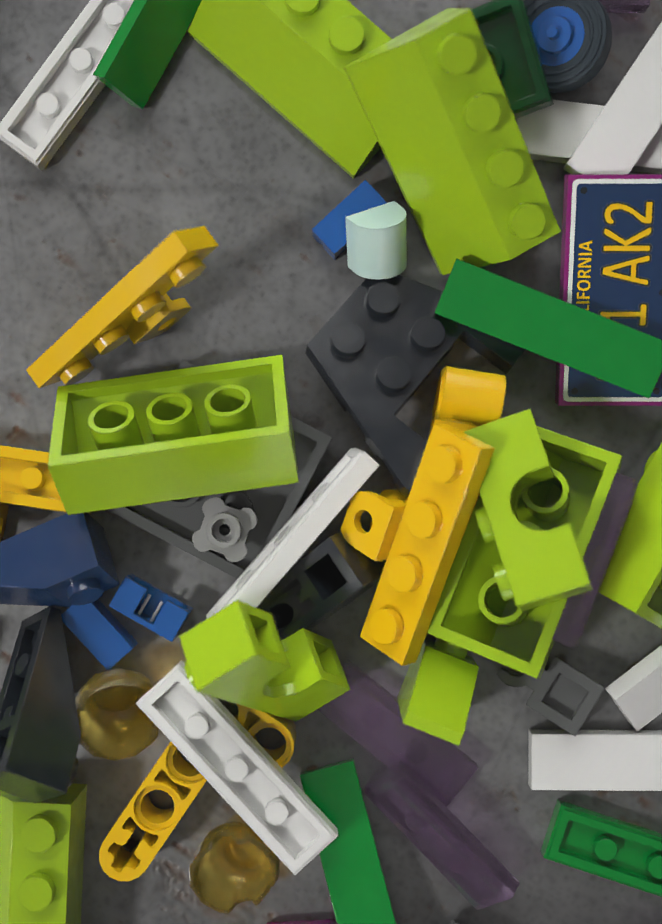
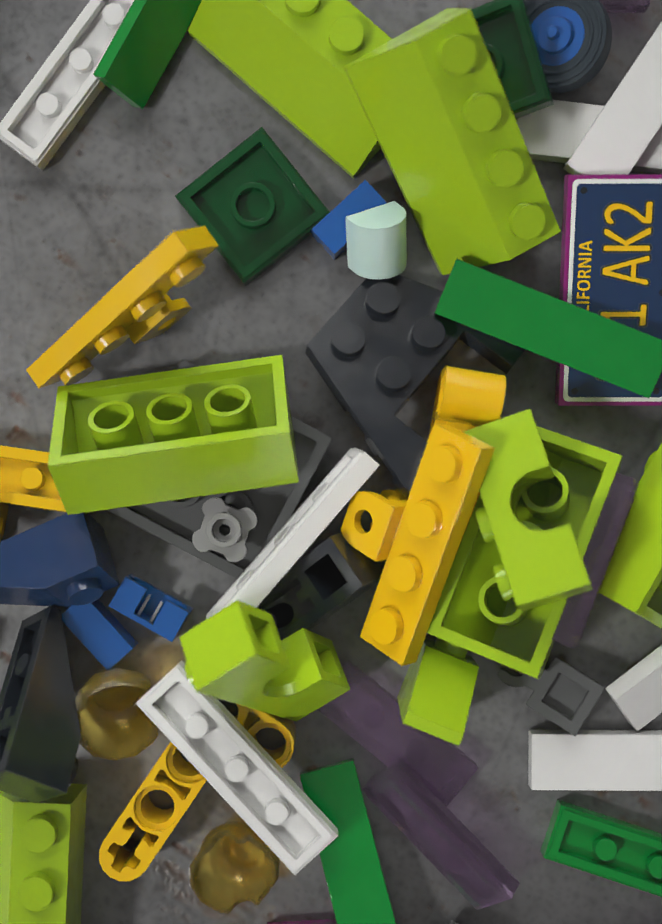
(253, 205): none -> dark green tile

